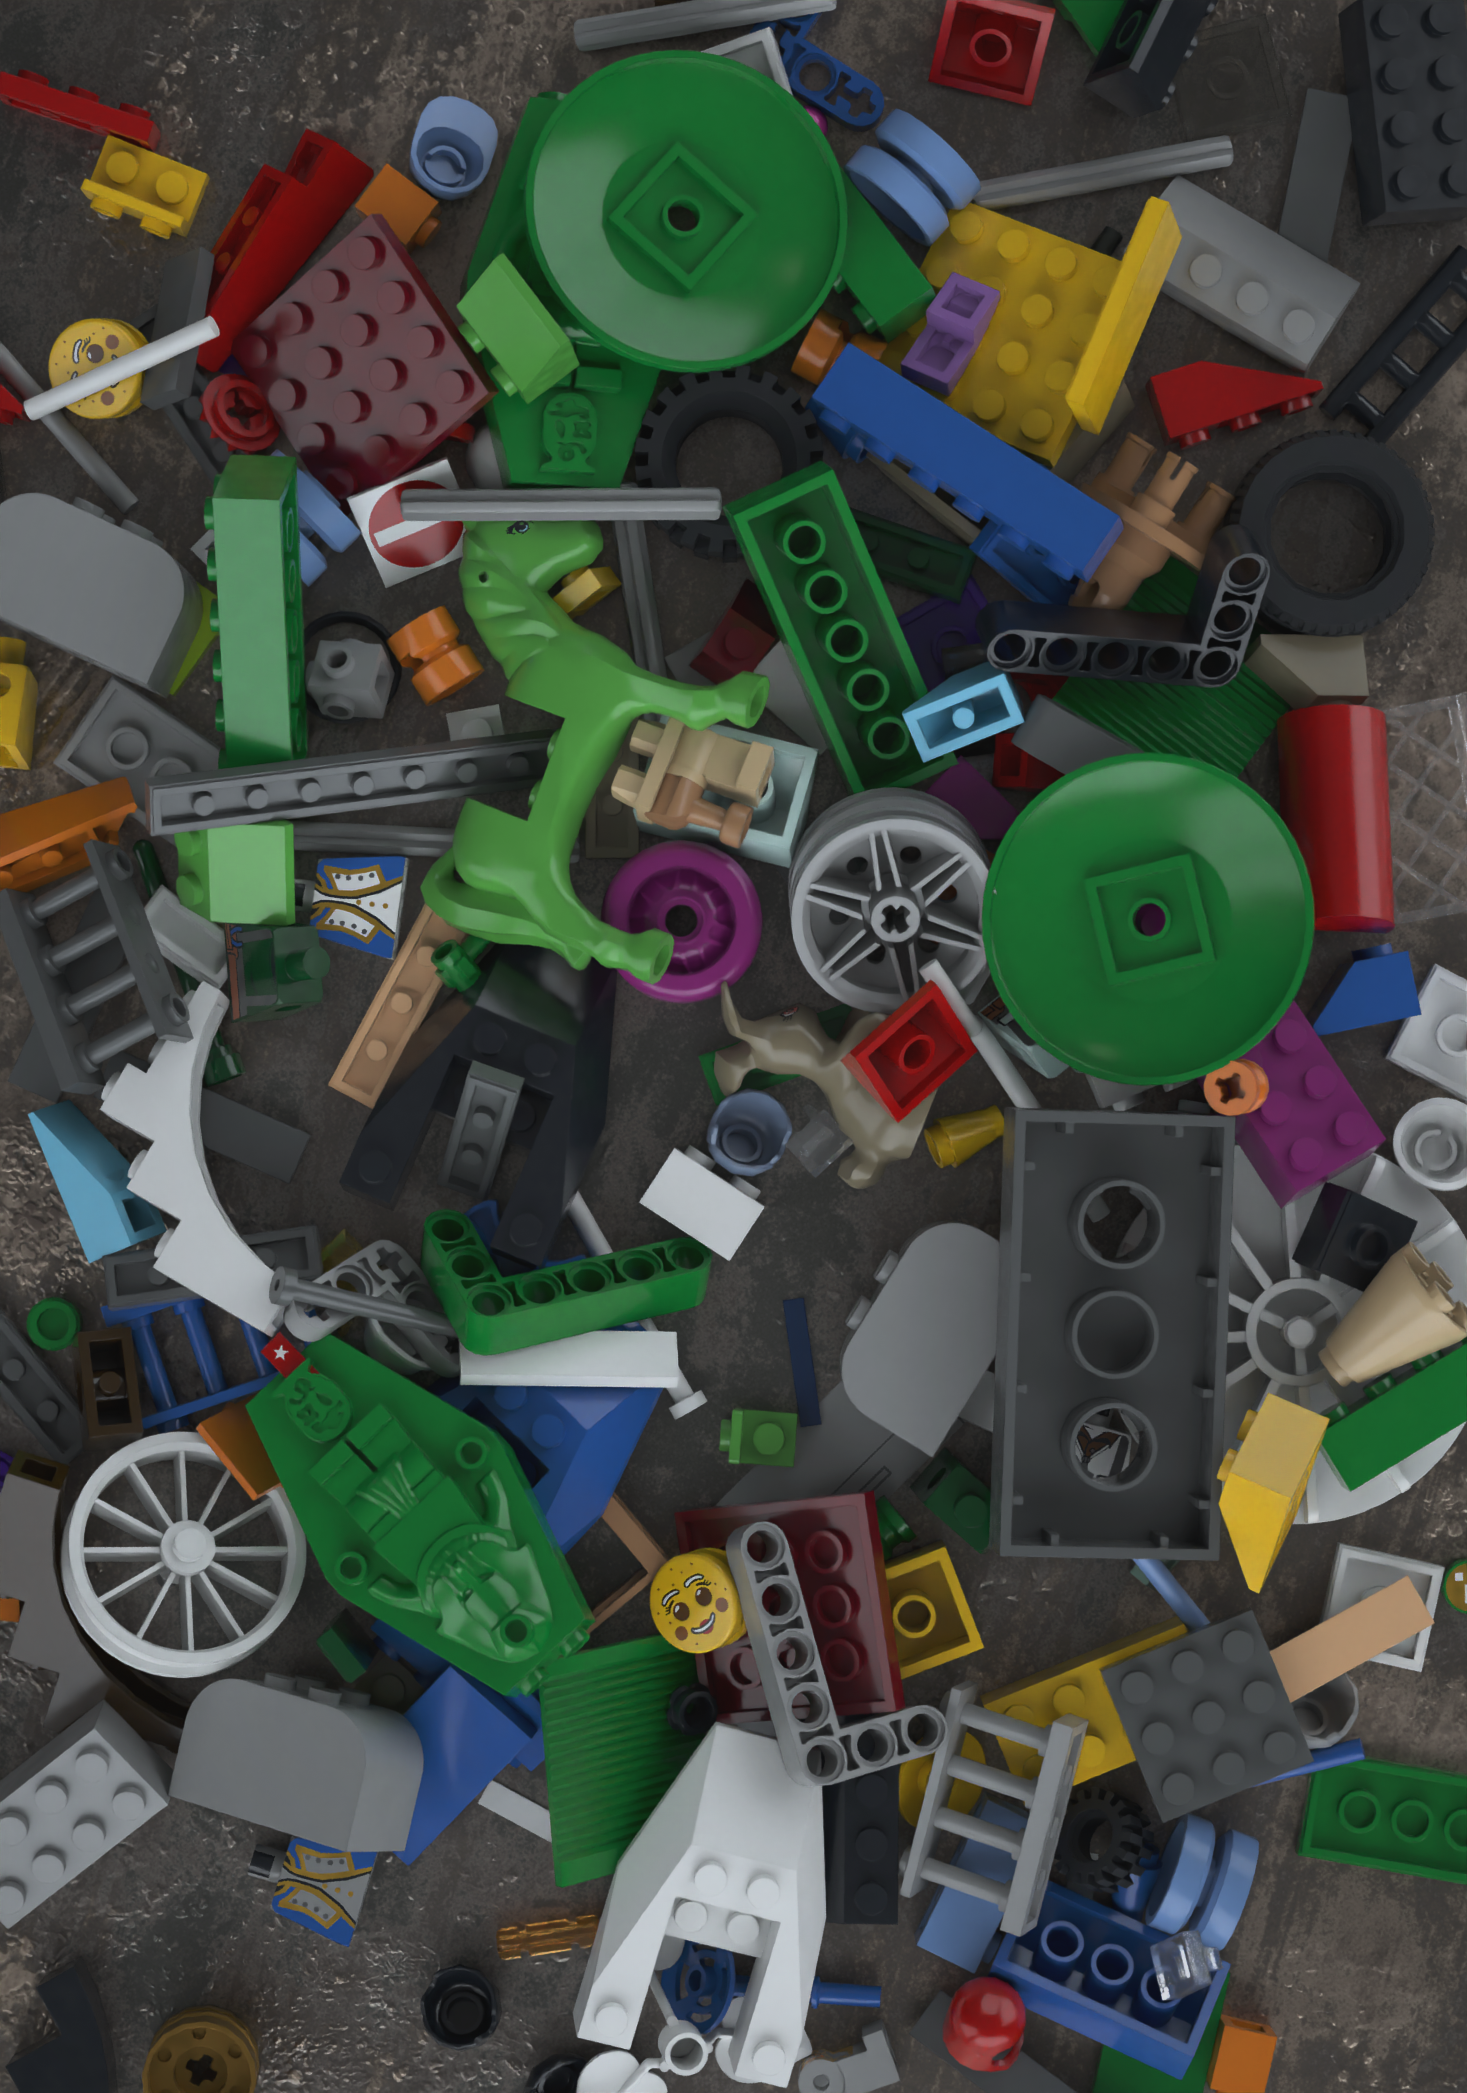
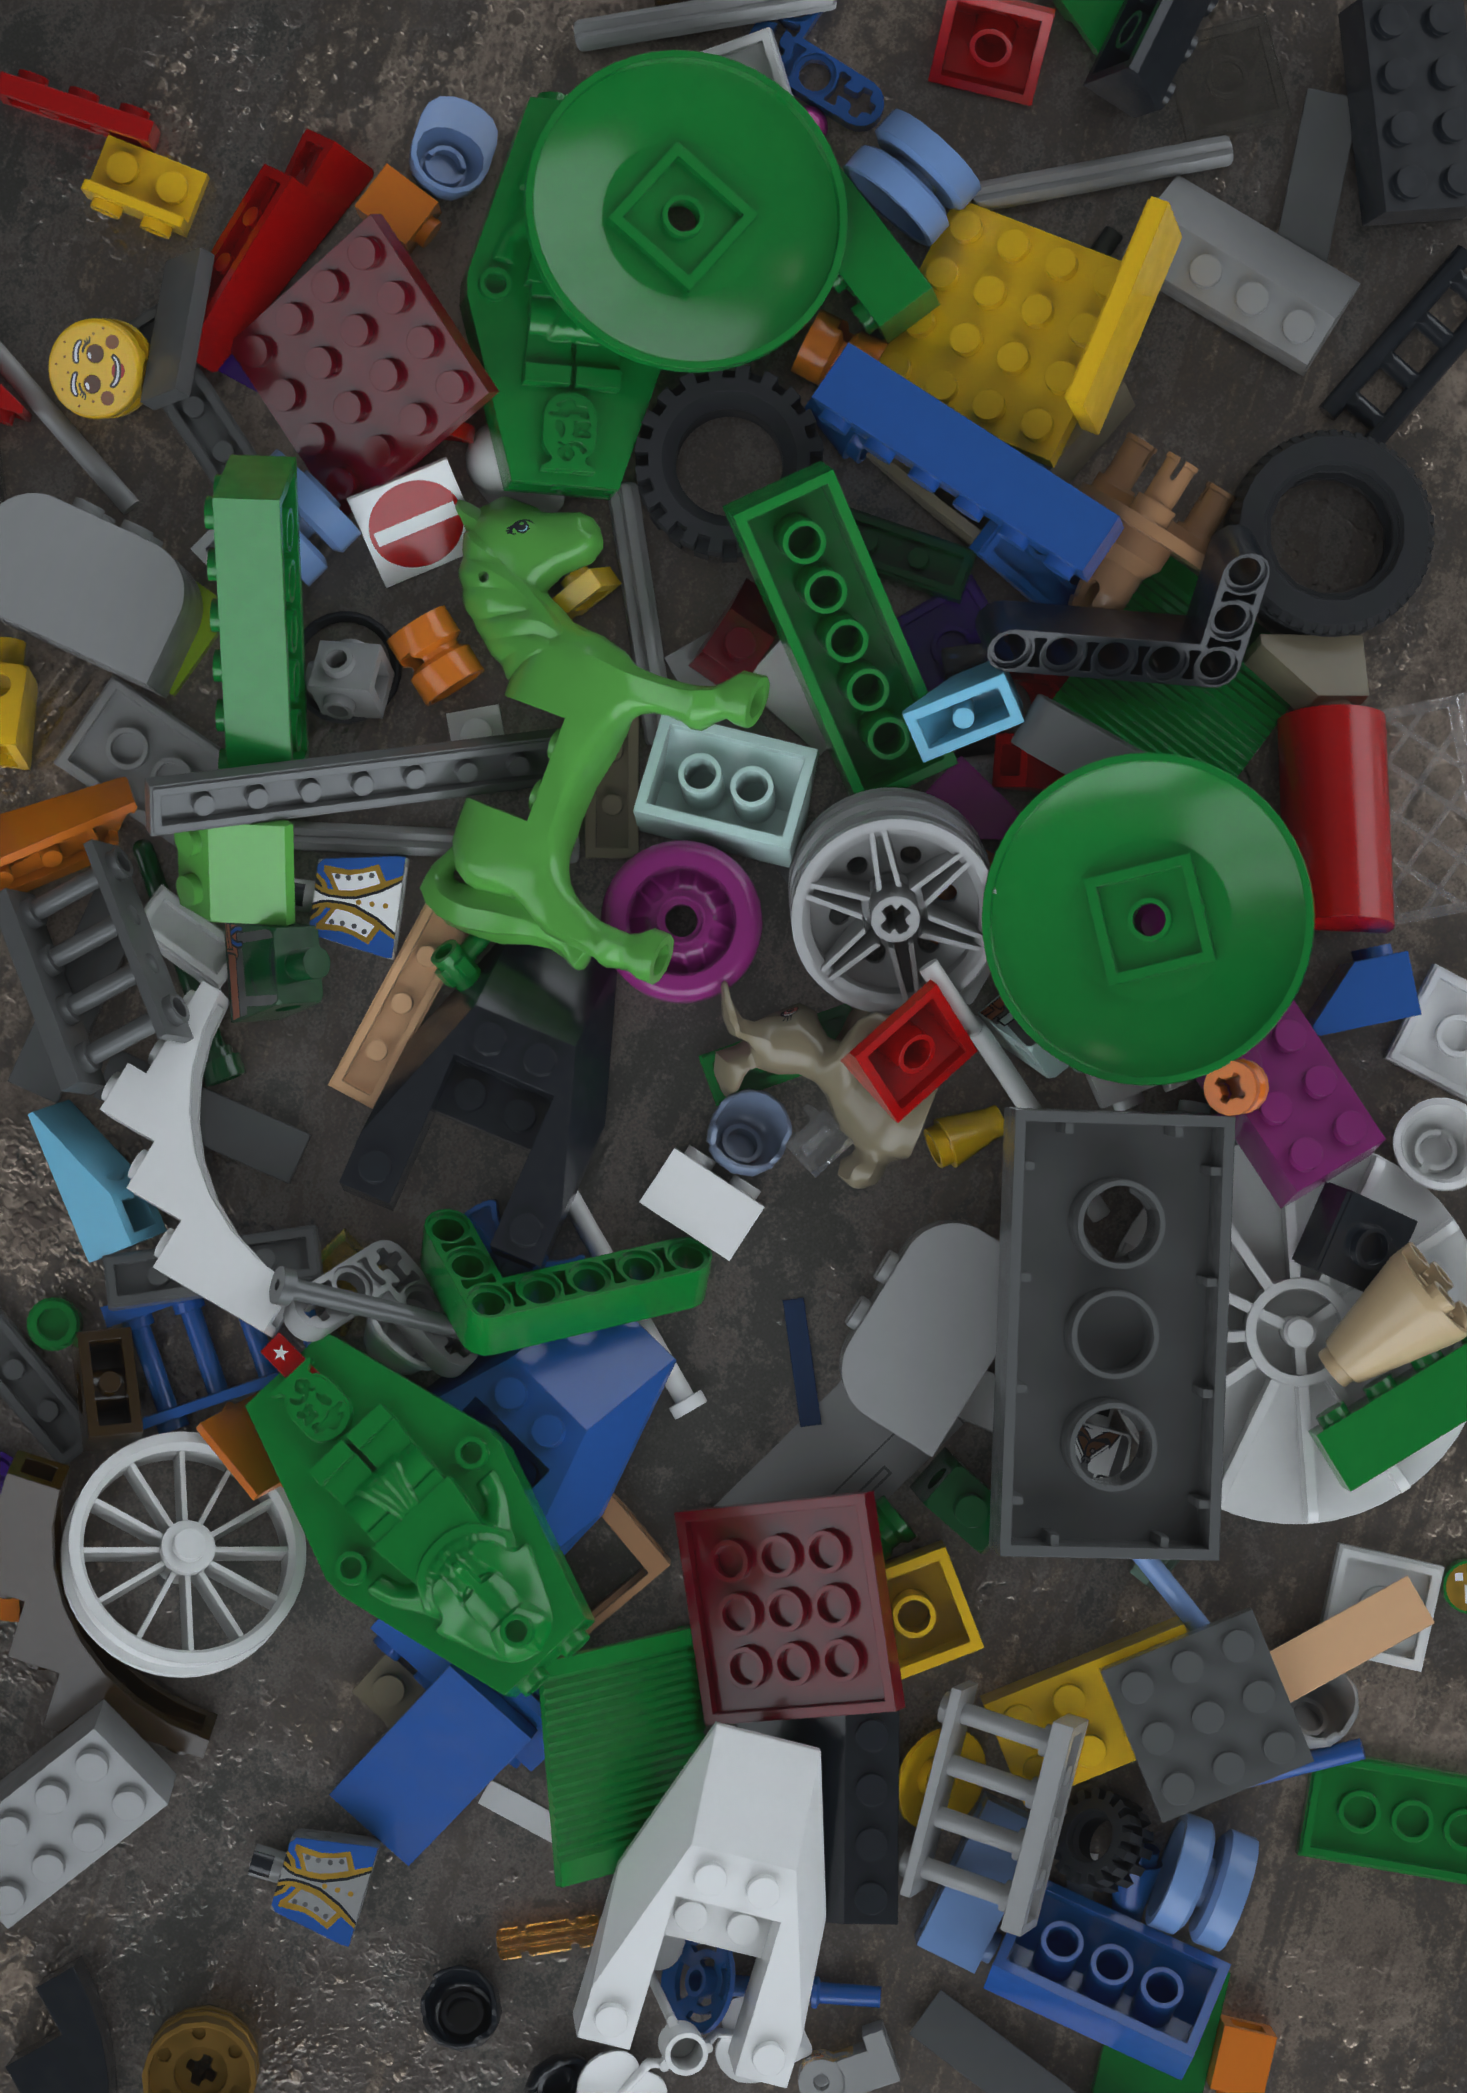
(121, 368): white bar -> none
(238, 392): red gear -> none
(302, 1761): light grey brick -> none
(347, 1646): dark green tile -> none
(480, 1130): dark grey tile -> none
(515, 331): bright green slope -> none
(561, 504): light grey axle -> none
(582, 1361): white tile -> none
(687, 765): tan hips -> none
(697, 1601): yellow head -> none
(703, 1712): black plate -> none
(759, 1437): bright green bracket -> none
(808, 1676): light grey beam -> none
(952, 333): medium lavender slope -> none
(984, 2021): red helmet -> none
(1184, 1964): clear tile -> none
(1216, 395): red slope -> none
(1268, 1481): yellow slope -> none

